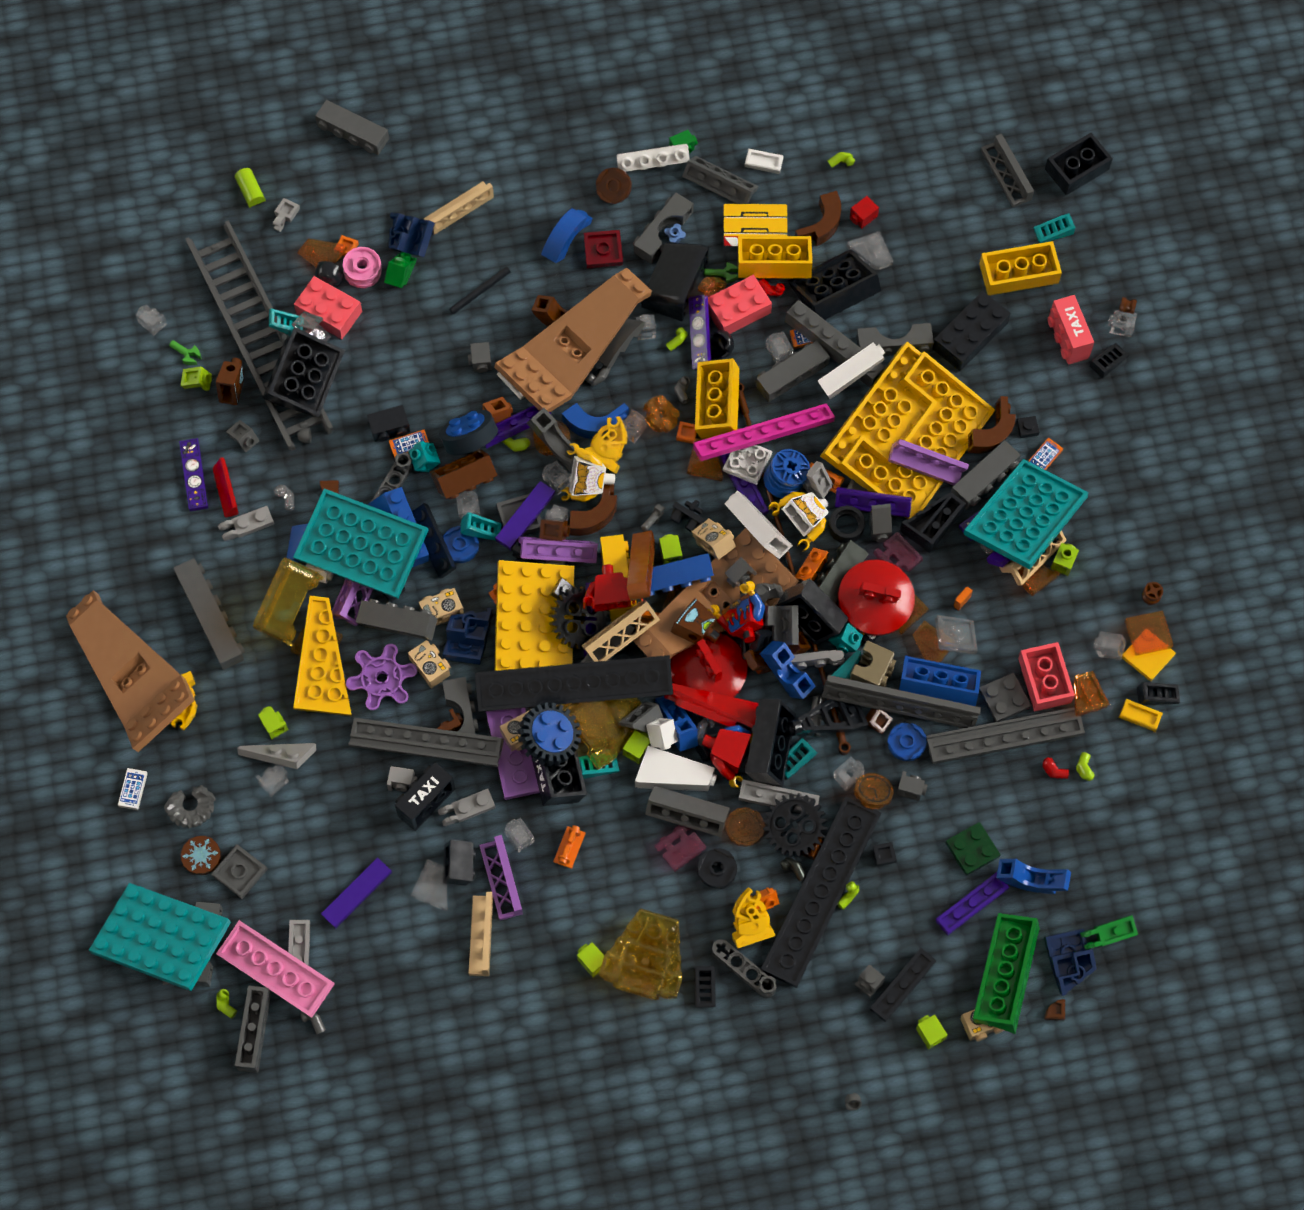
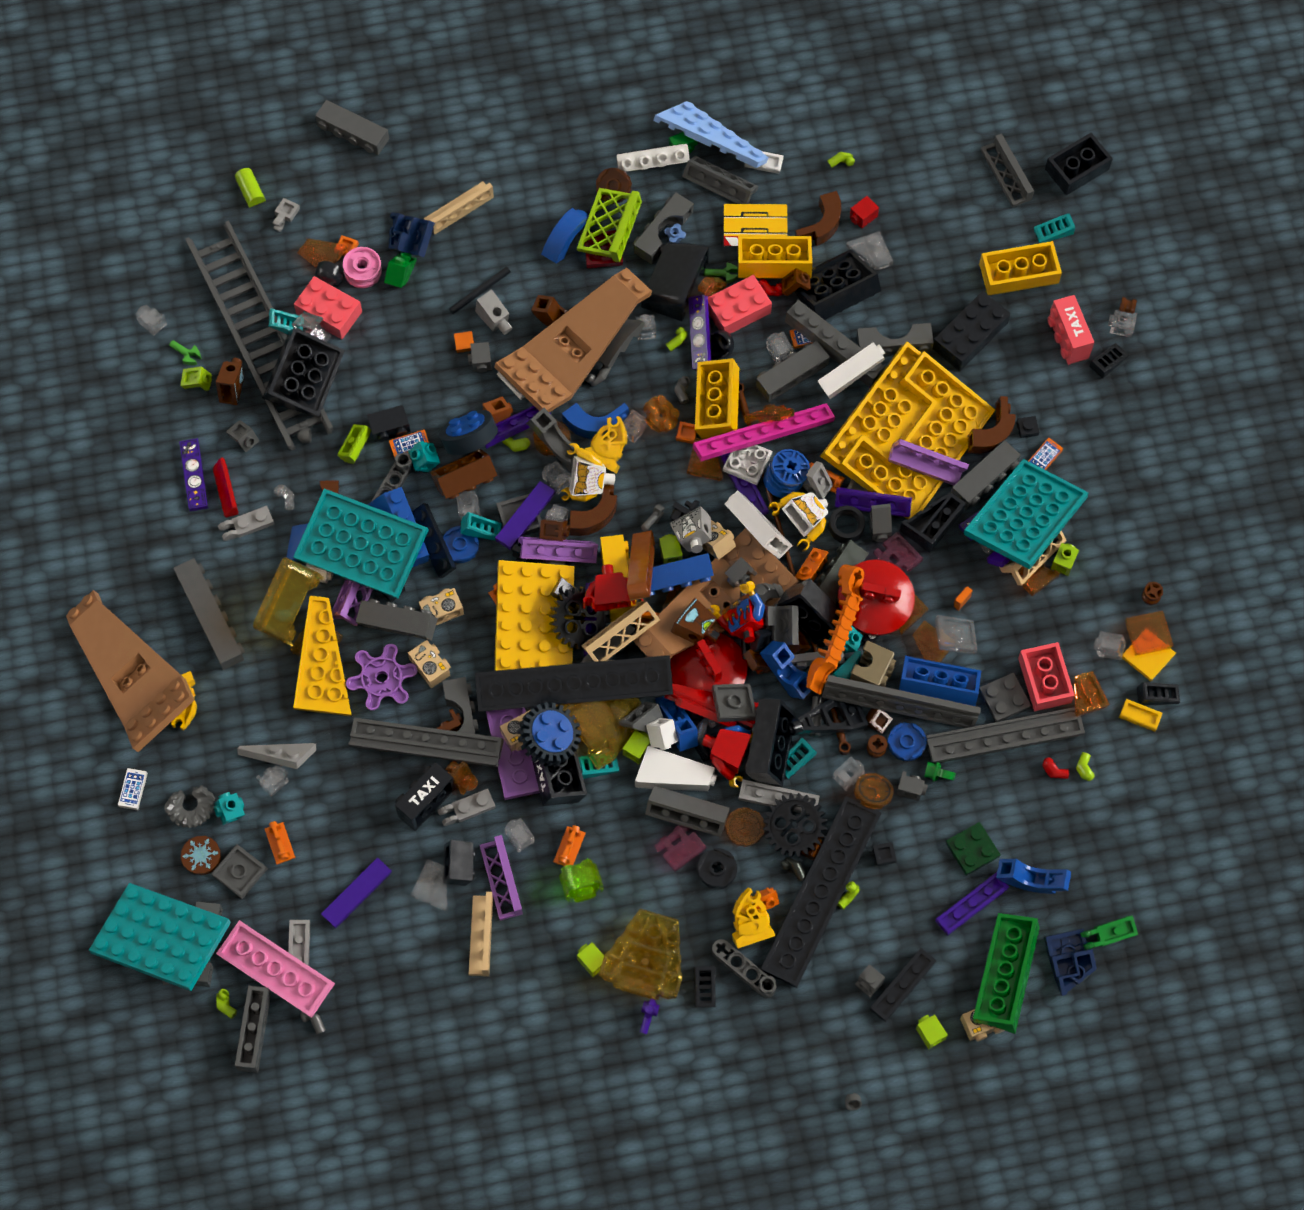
(229, 808): none -> teal brick
(272, 722): lime brick -> none
(279, 842): none -> orange hinge
(354, 443): none -> lime brick
(400, 778): light grey brick -> none
(462, 776): none -> clear orange hips
(463, 341): none -> orange tile
(467, 636): dark blue slope -> none
(493, 312): none -> light grey torso
(581, 881): none -> clear neon green brick
(624, 224): none -> lime fence
(650, 1009): none -> dark purple piece
(693, 529): none -> light grey torso
(706, 130): none -> light blue wing
(734, 702): none -> dark grey tile
(770, 413): none -> clear orange wing
(795, 280): none -> reddish brown bracket
(850, 580): none -> orange piece
(876, 750): none -> reddish brown wheel
(934, 771): none -> green piece
(1056, 1011): reddish brown tile -> none

